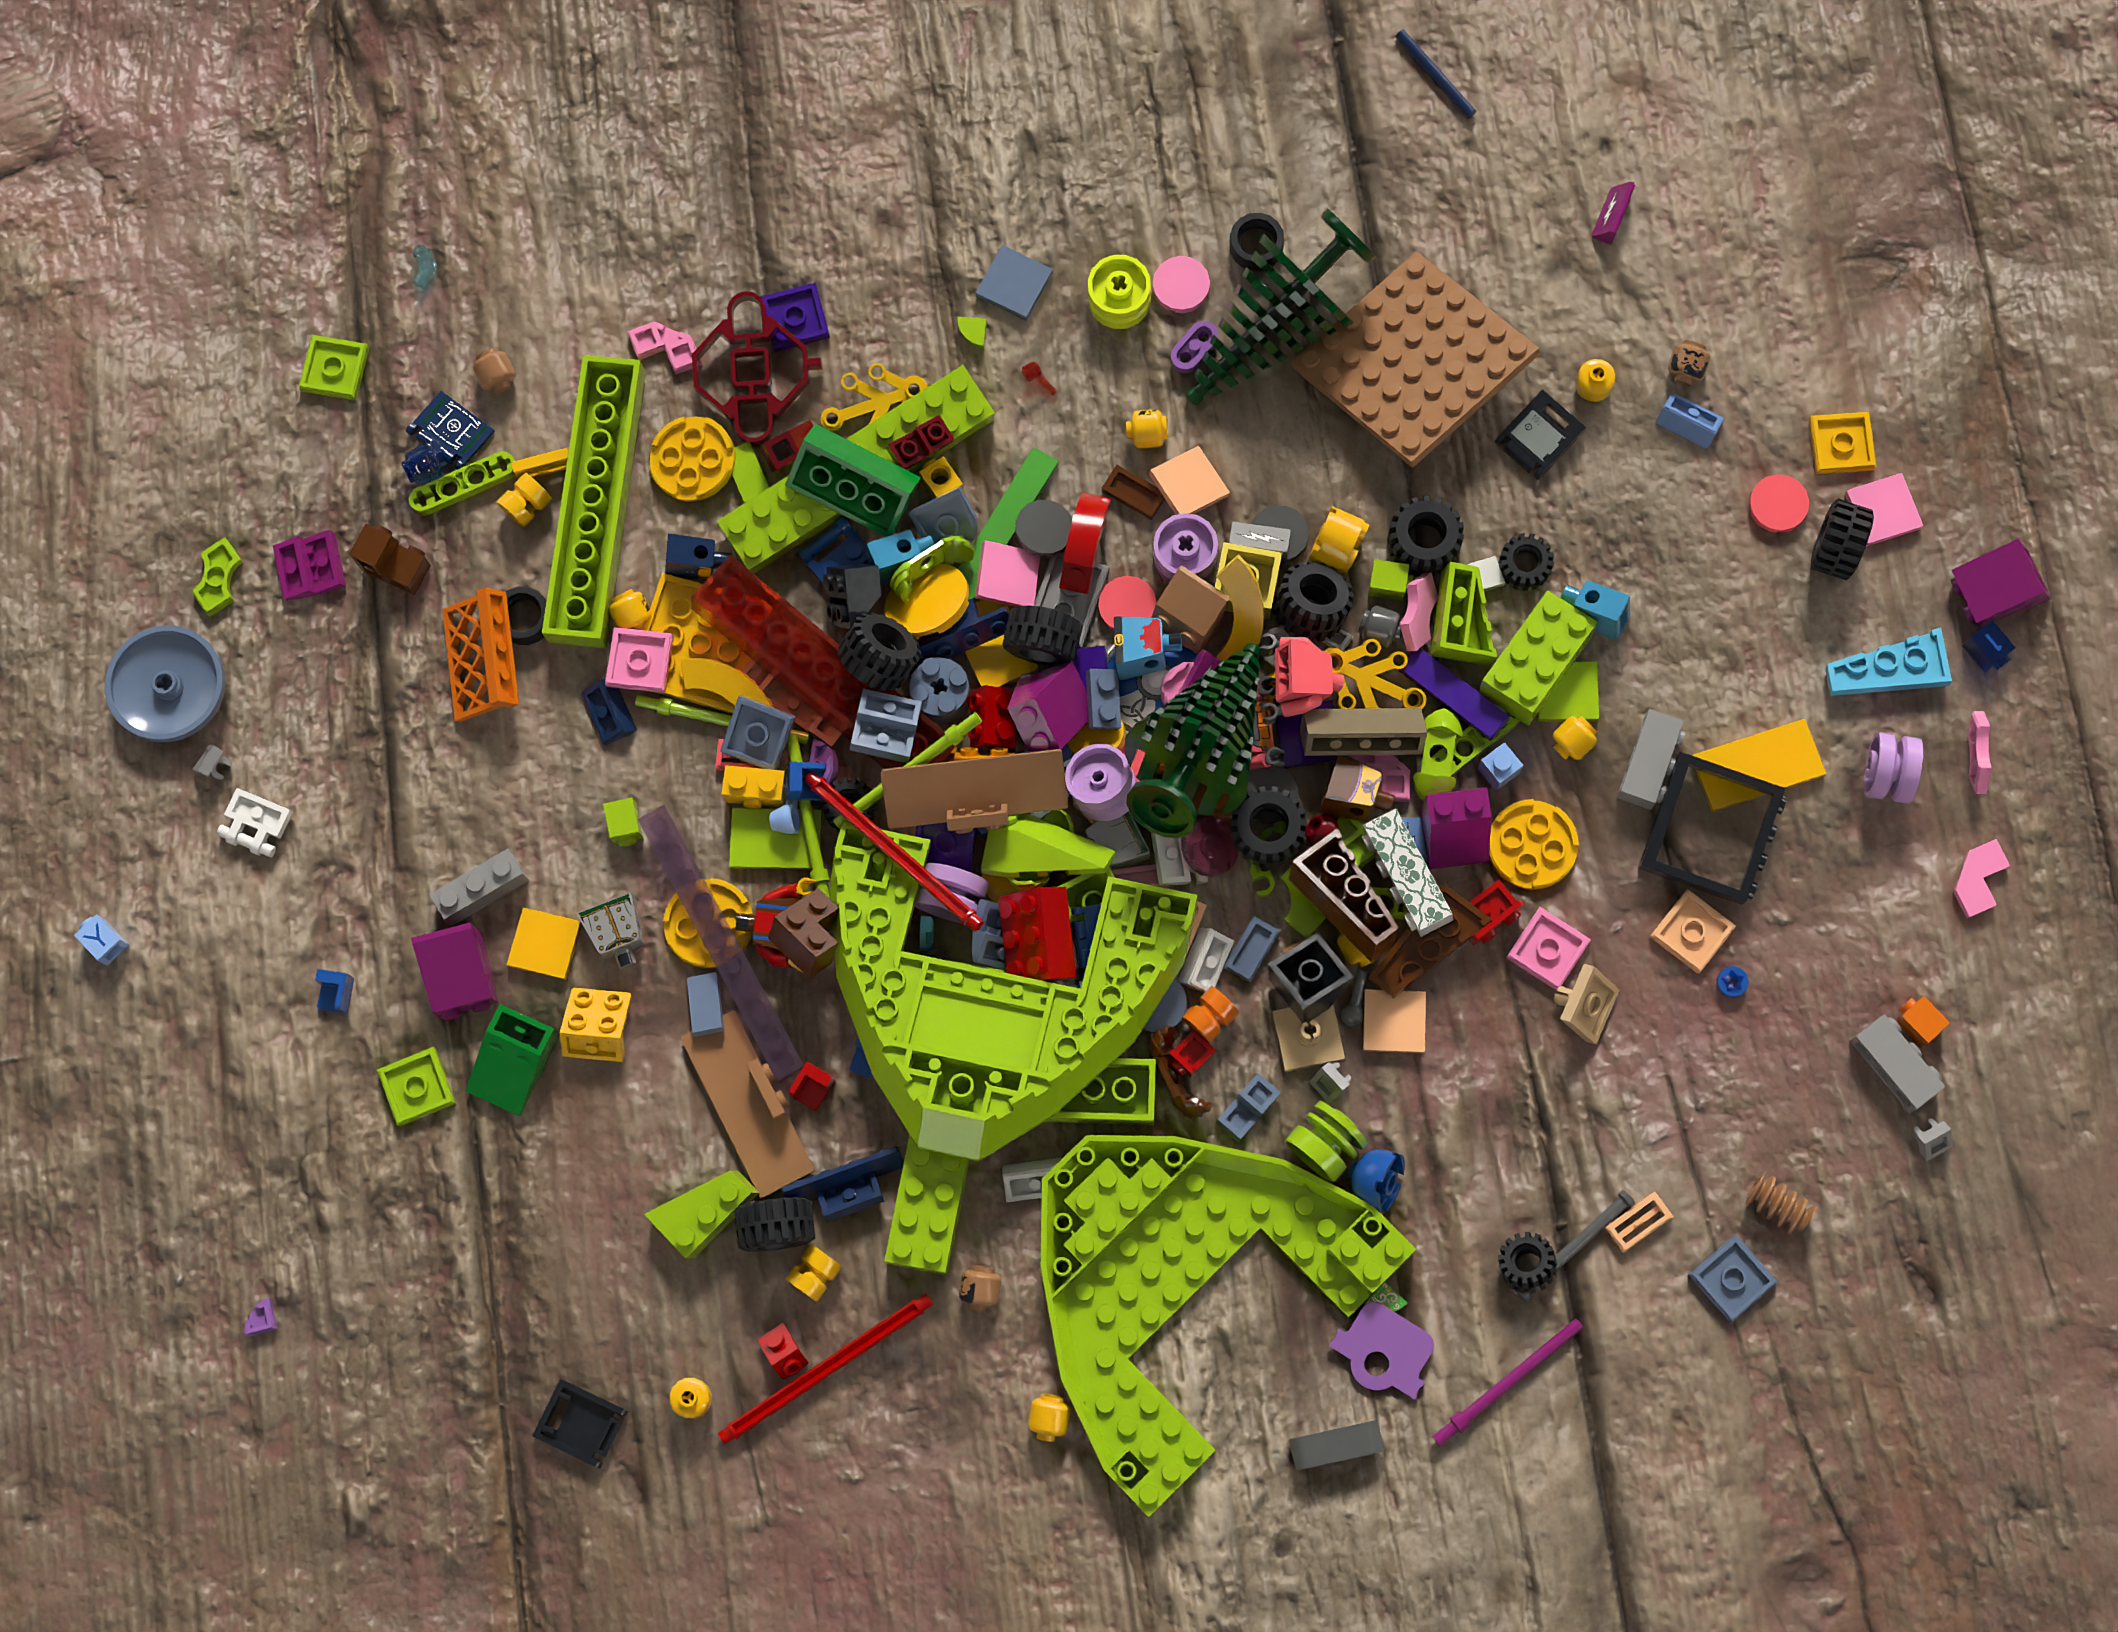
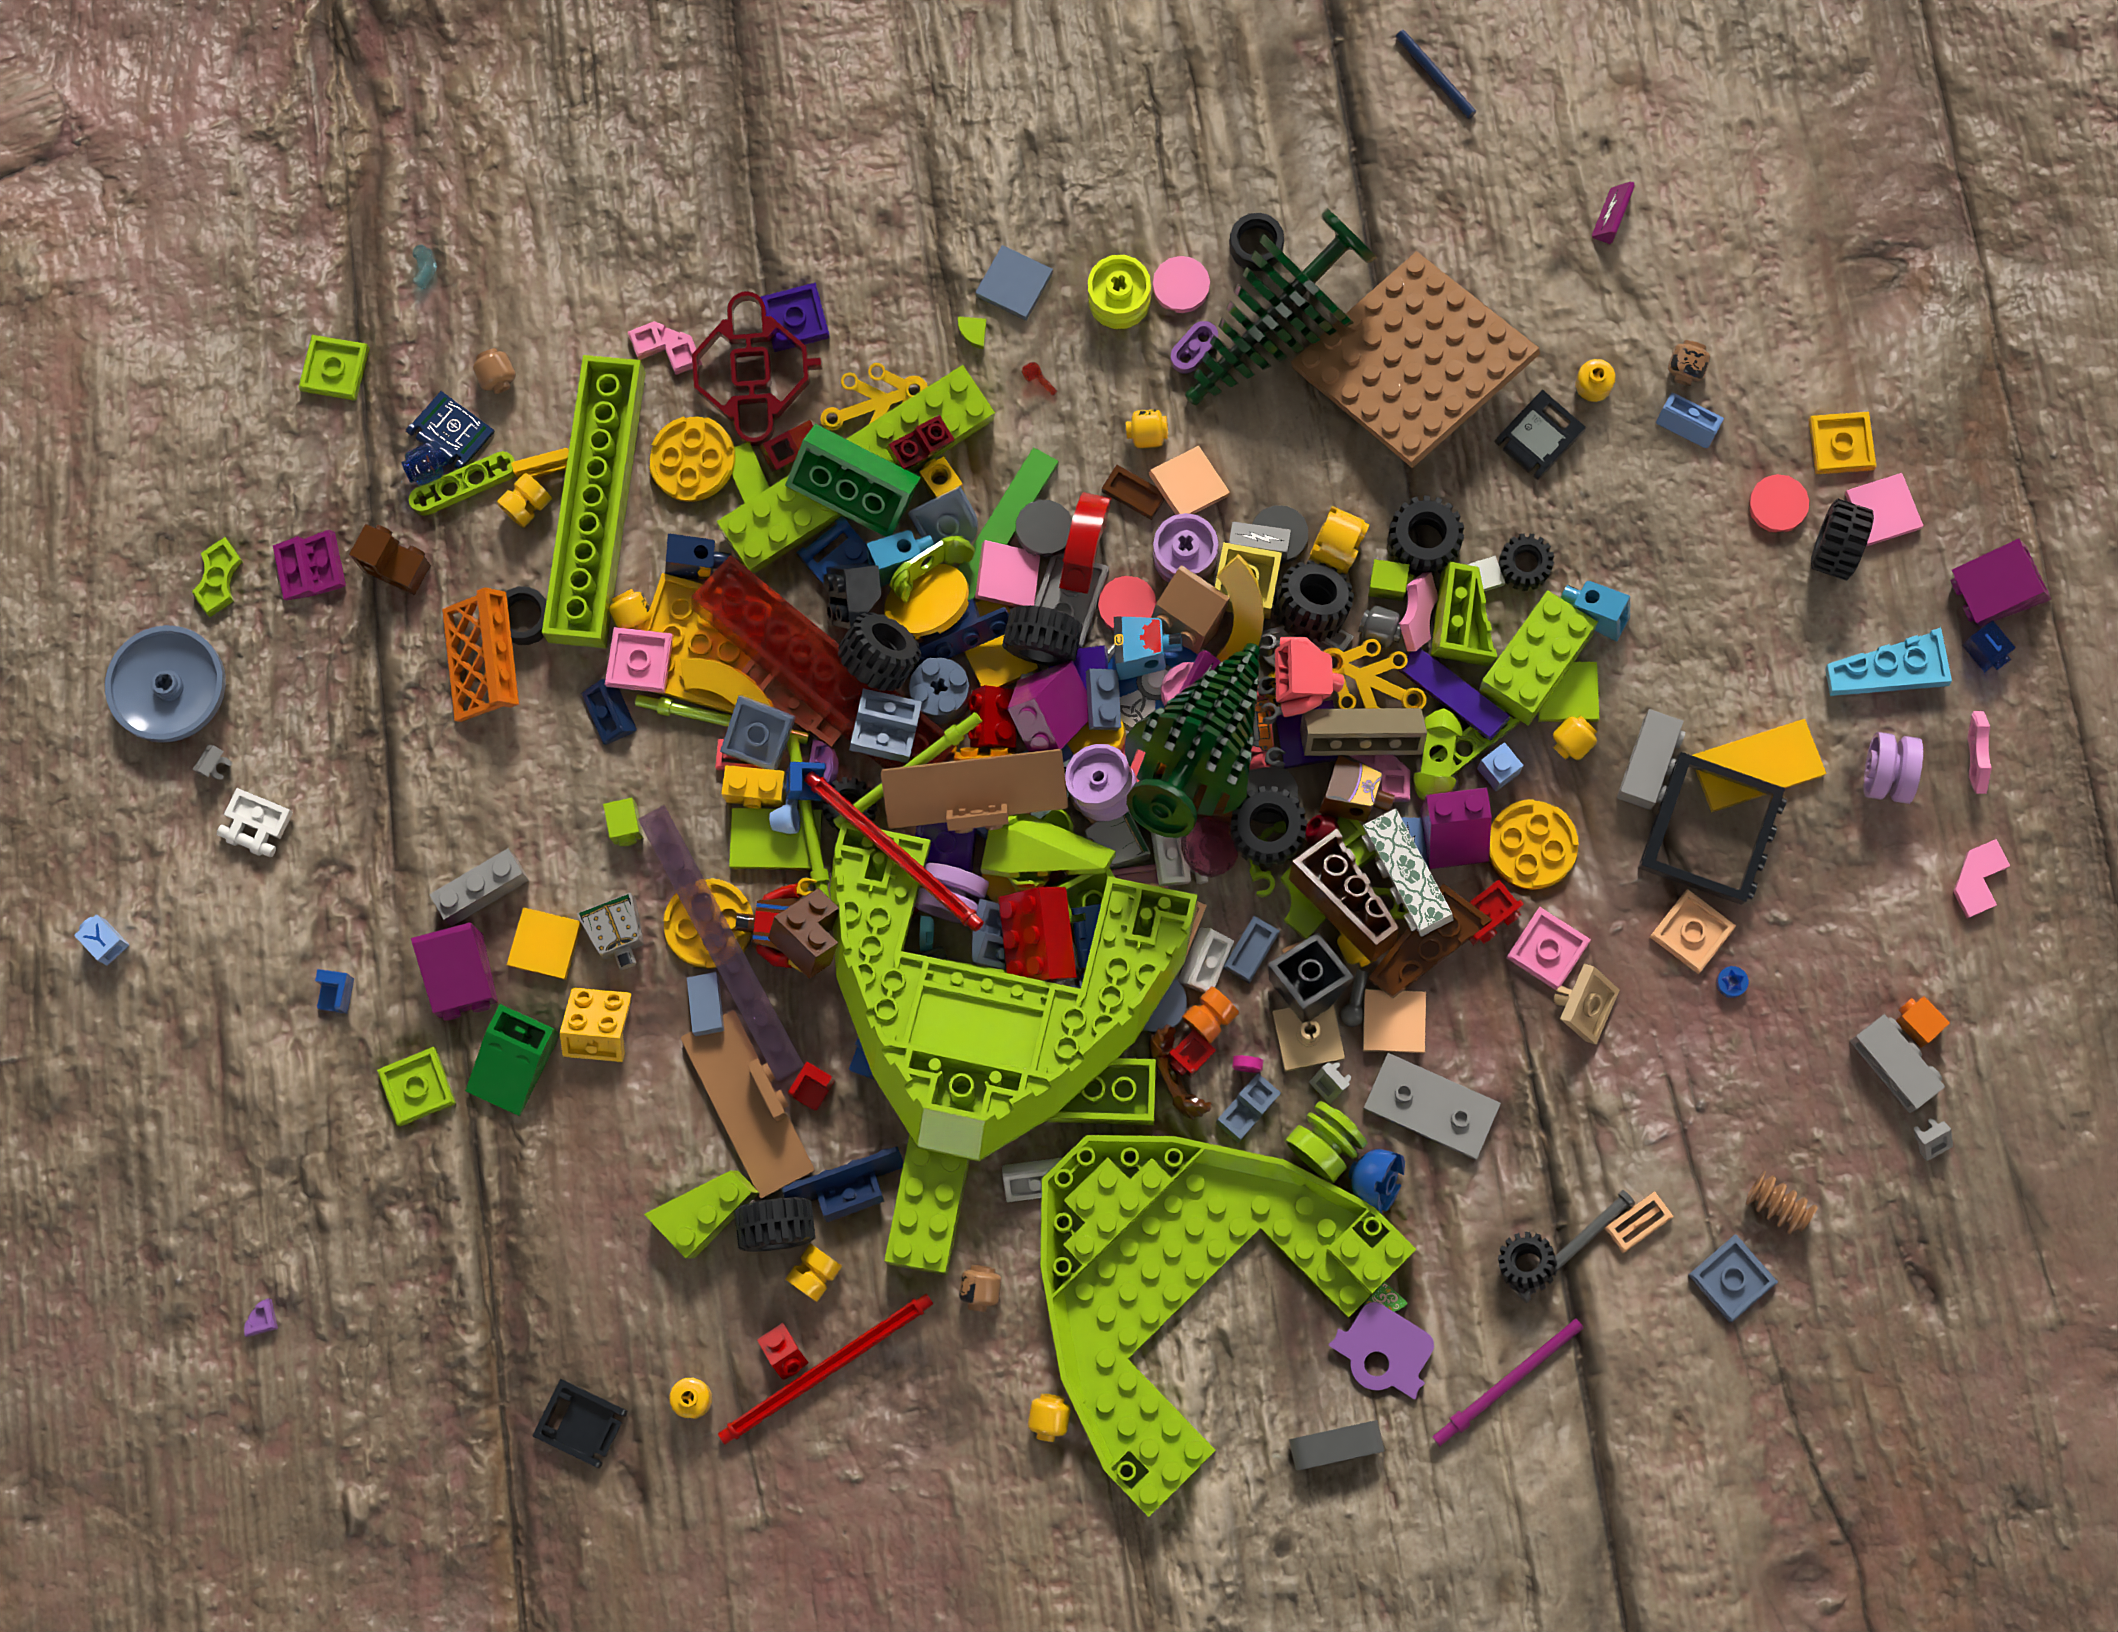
(1247, 1064): none -> dark pink tile
(1432, 1106): none -> light grey plate

